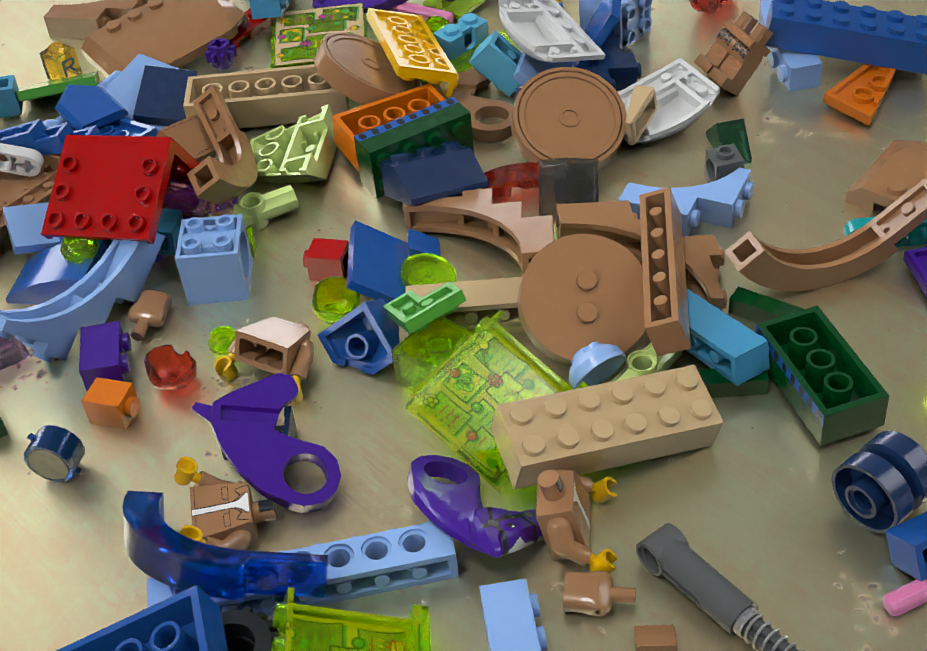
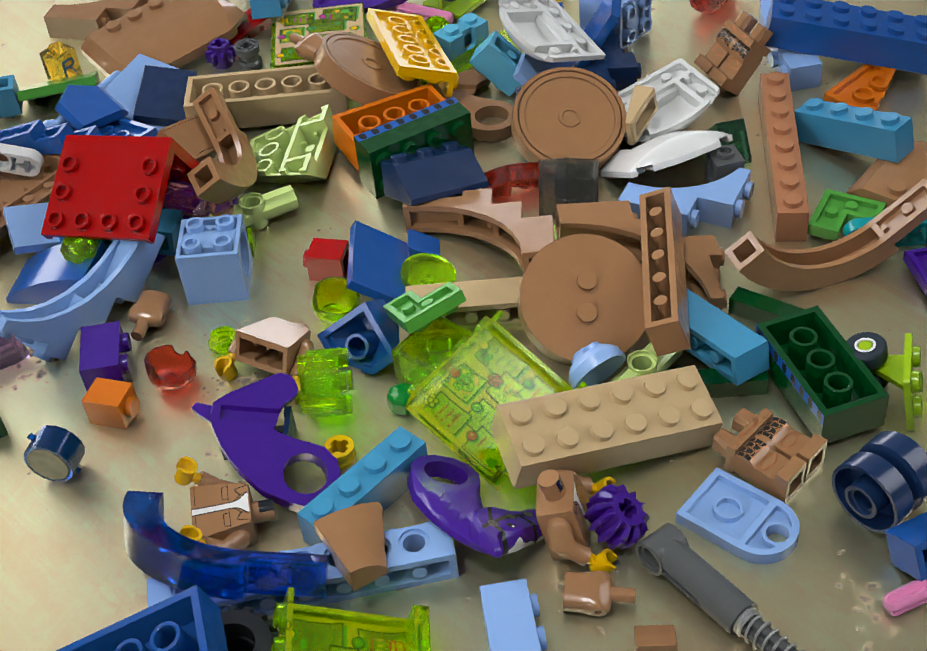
(248, 54): none -> dark grey wheel
(306, 46): none -> medium nougat piece
(325, 382): none -> clear neon green brick
(342, 449): none -> yellow bush
(356, 542): none -> medium nougat slope
(374, 478): none -> dark azure brick
(398, 398): none -> green tile
(616, 517): none -> dark purple gear
(663, 152): none -> white slope
(740, 519): none -> light blue tile
(769, 453): none -> medium nougat hips
(783, 158): none -> nougat brick
(839, 208): none -> bright green plate
(855, 129): none -> dark azure brick
(896, 369): none -> lime plate

